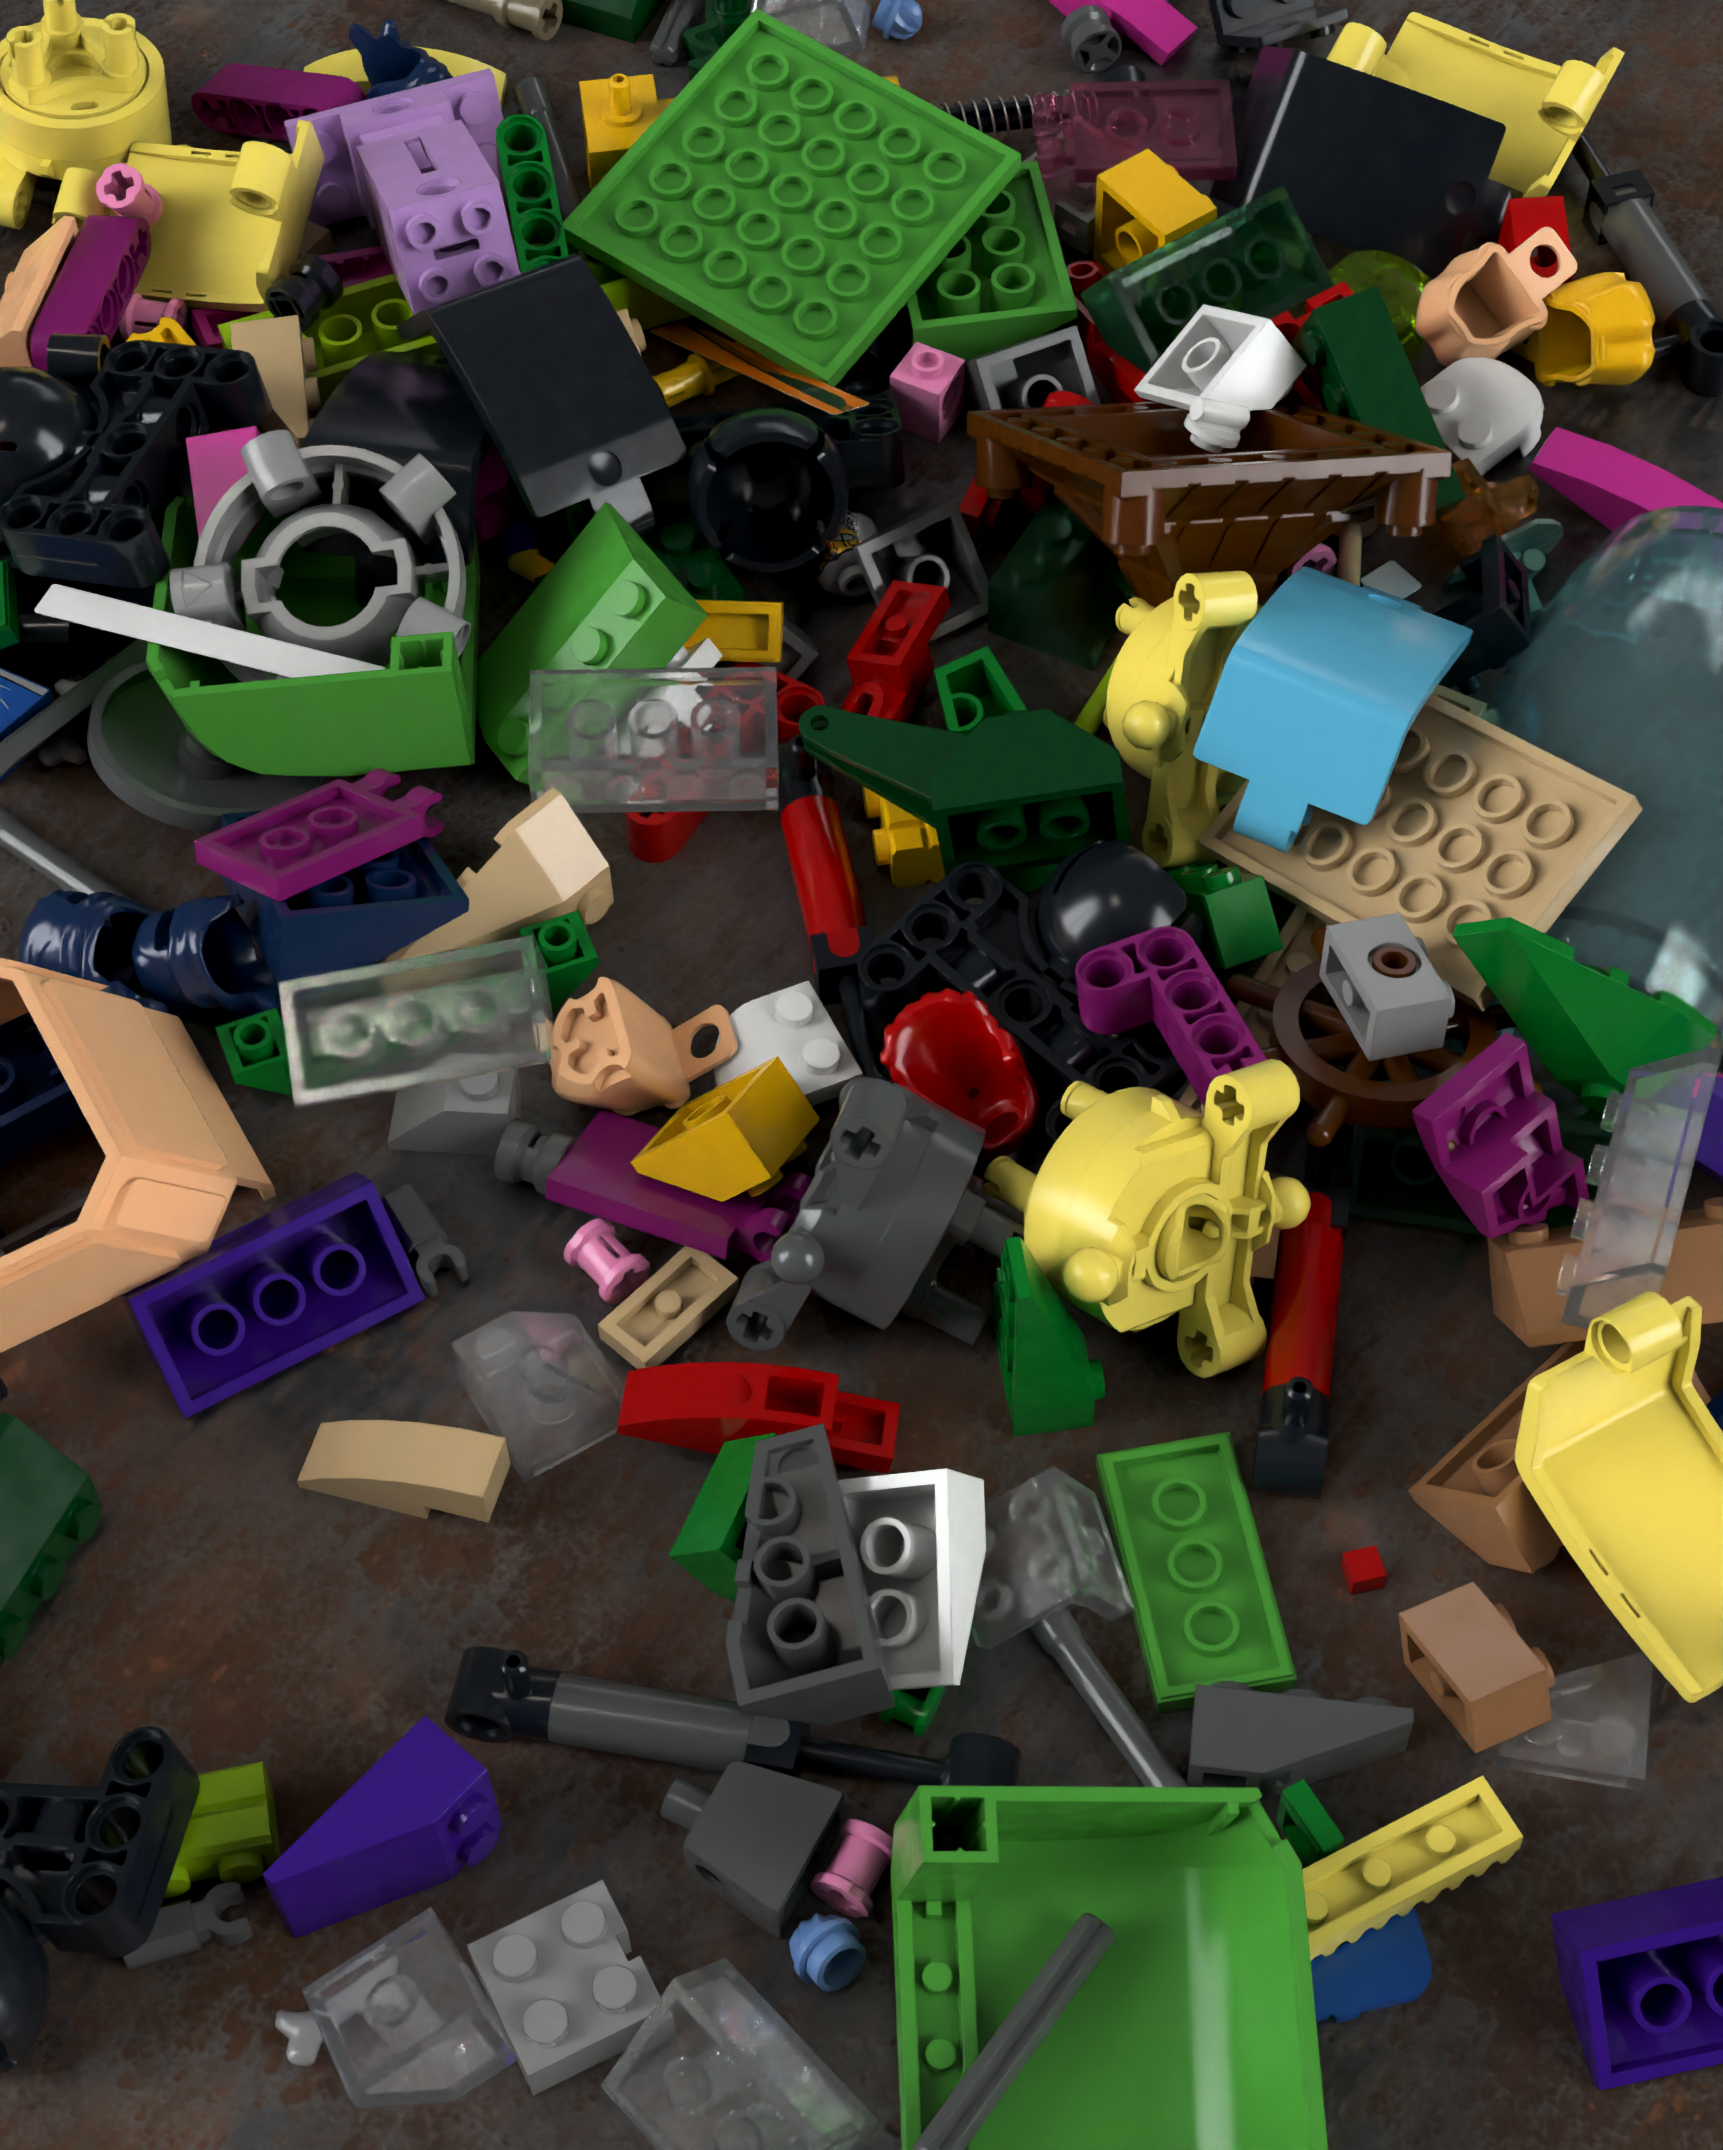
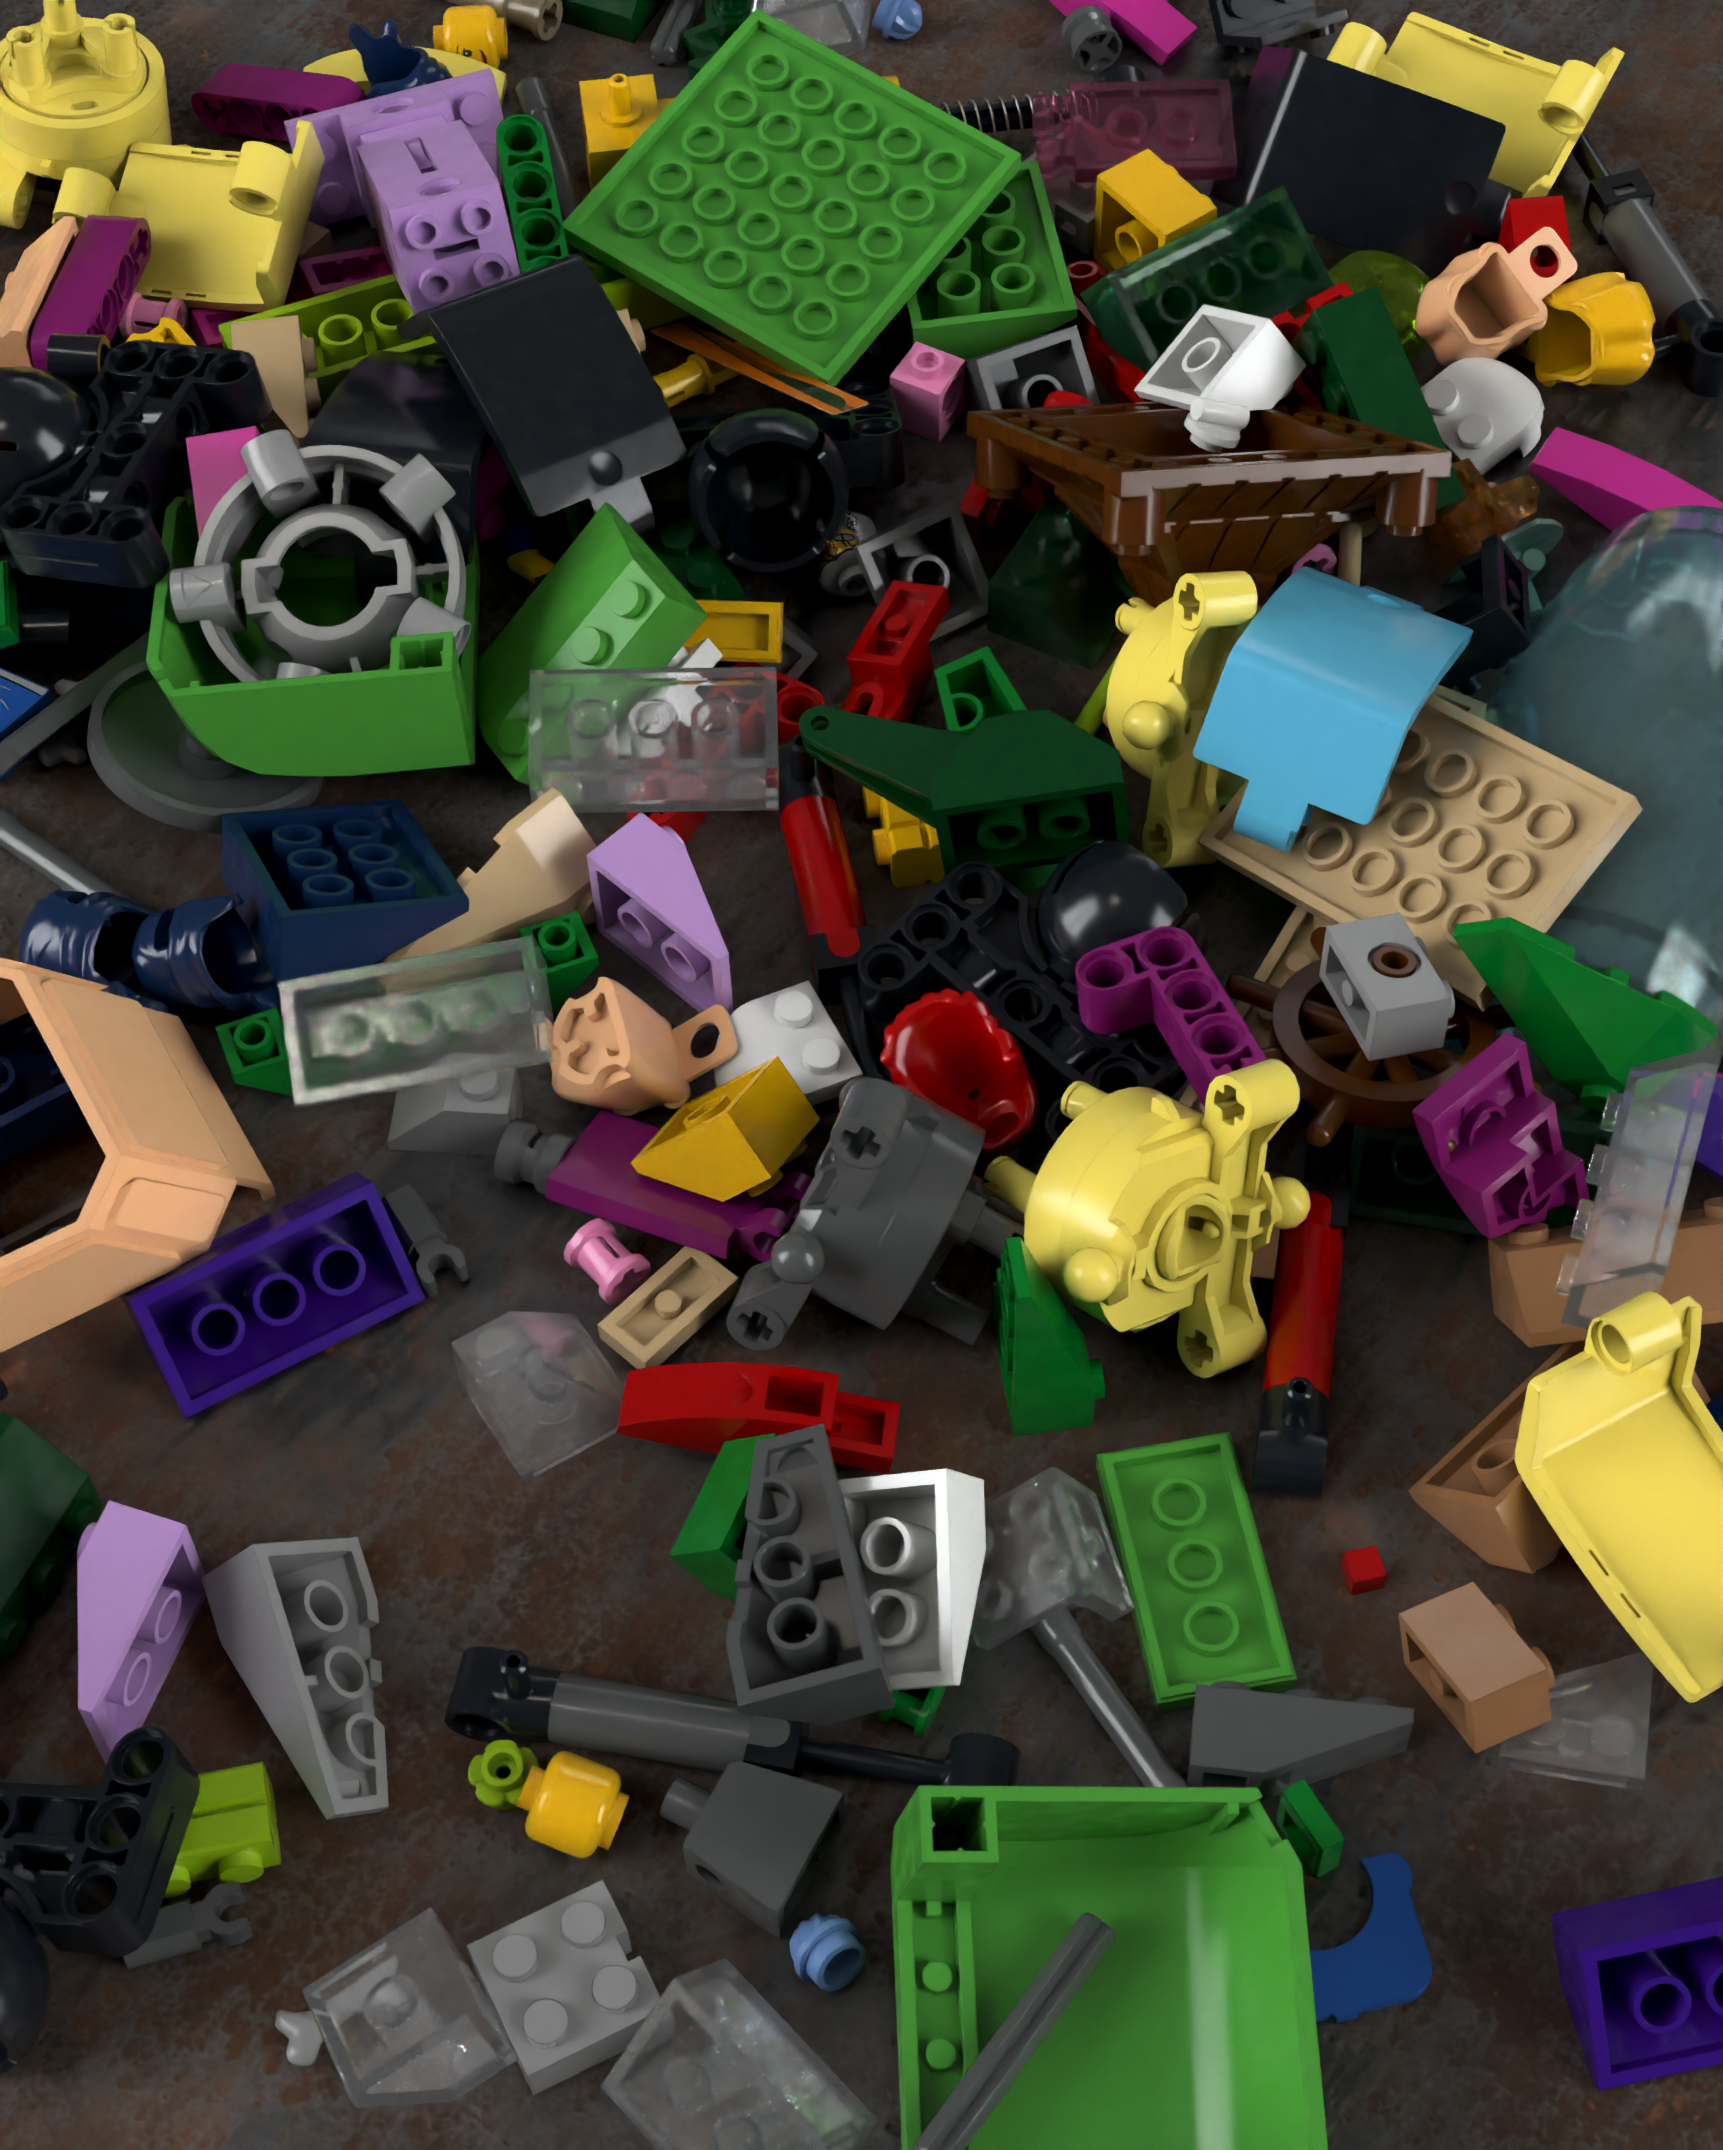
(128, 195): bright pink bush -> none
(134, 1612): none -> lavender slope
(193, 635): white sticker -> none
(302, 1643): none -> light grey wedge
(305, 291): black wheel -> none
(319, 835): magenta tile -> none
(390, 1835): dark purple slope -> none
(408, 1466): tan slope -> none
(473, 33): none -> yellow head
(483, 1769): none -> lime plate
(573, 1804): none -> yellow head
(658, 912): none -> lavender slope
(854, 1869): bright pink bush -> none
(1233, 912): green slope -> none
(1392, 580): white sticker -> none
(1406, 1864): light yellow gear -> none

